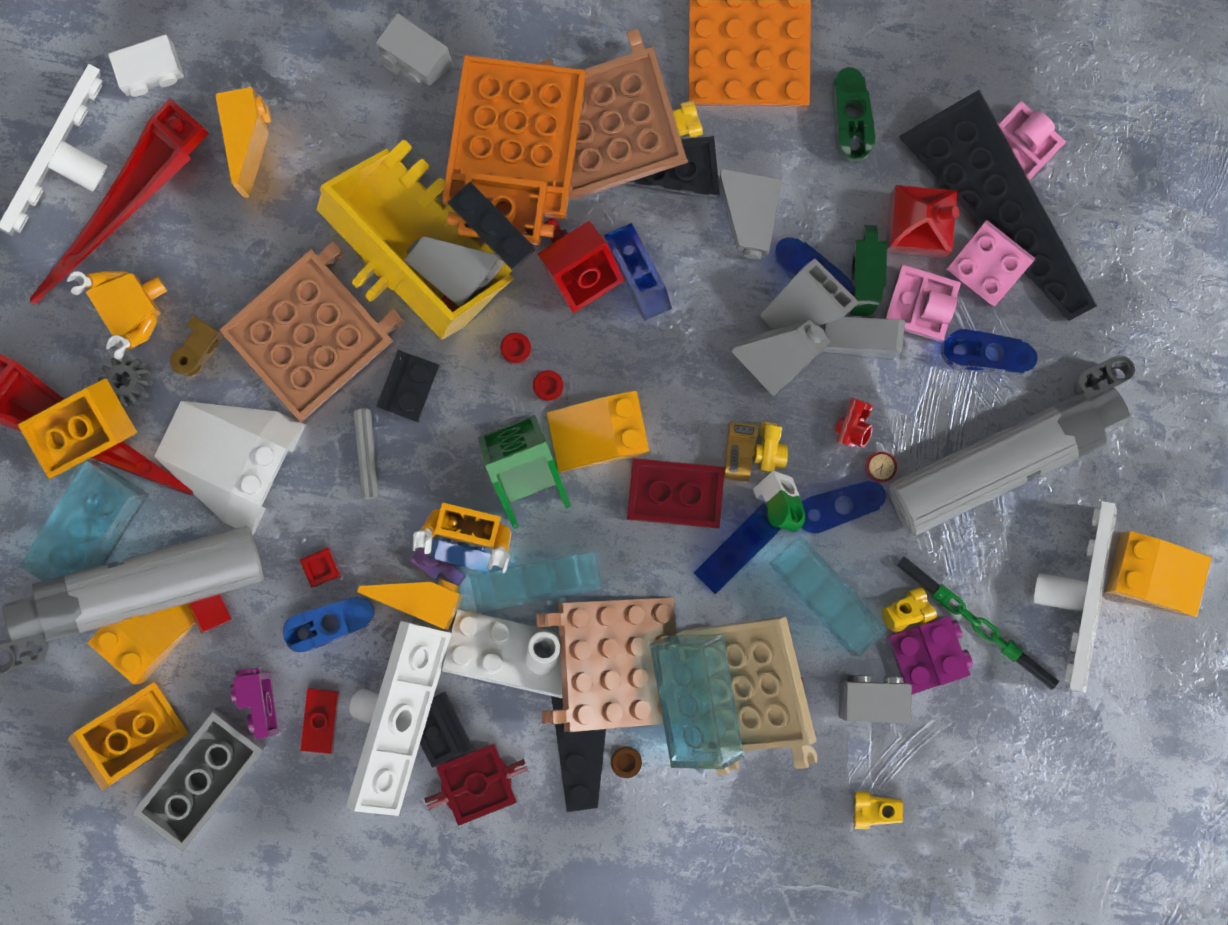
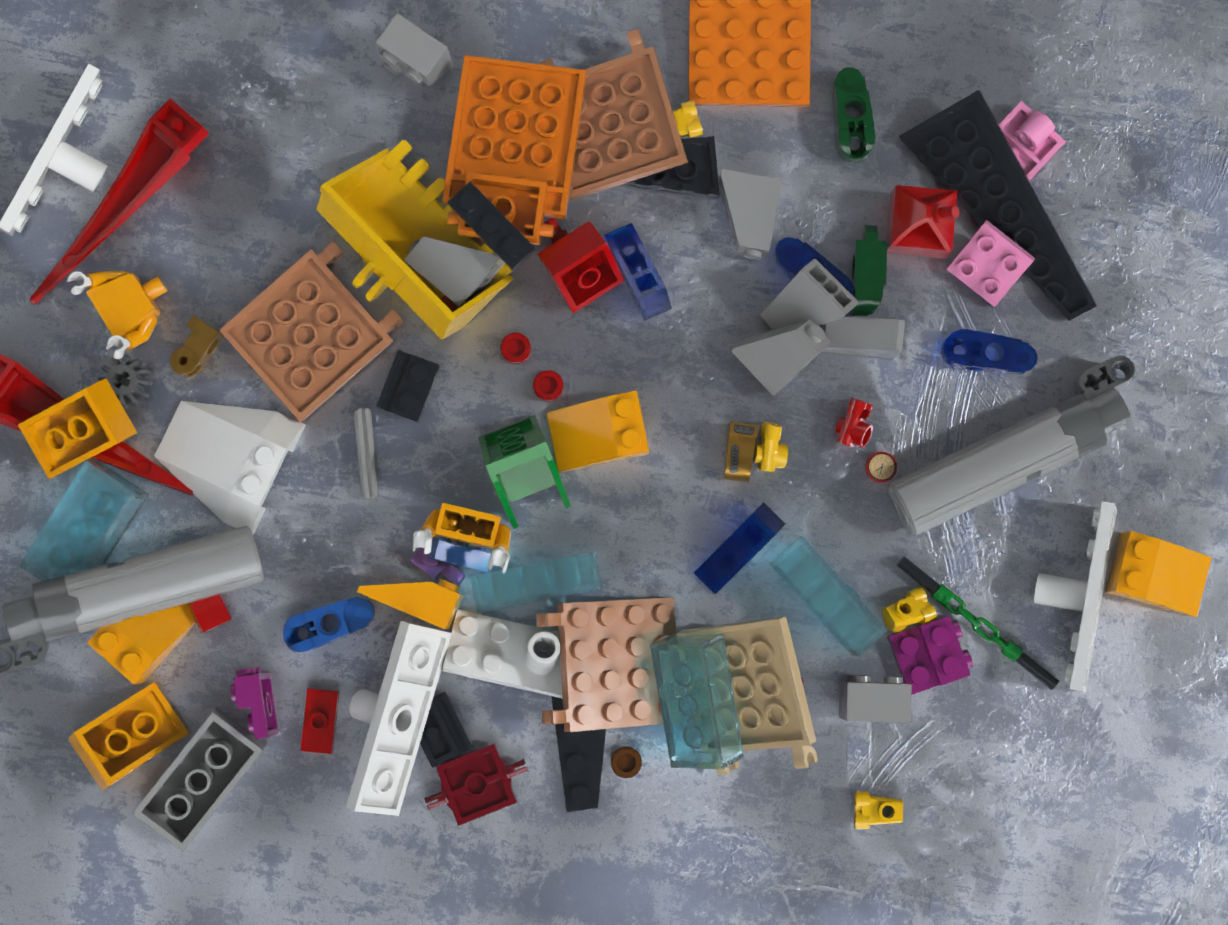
(146, 66): white piece -> none
(244, 134): light orange slope -> none
(320, 567): red tile -> none
(676, 493): dark red plate -> none
(782, 501): leg -> none
(863, 500): clear blue piece -> none
(923, 302): bright pink plate -> none

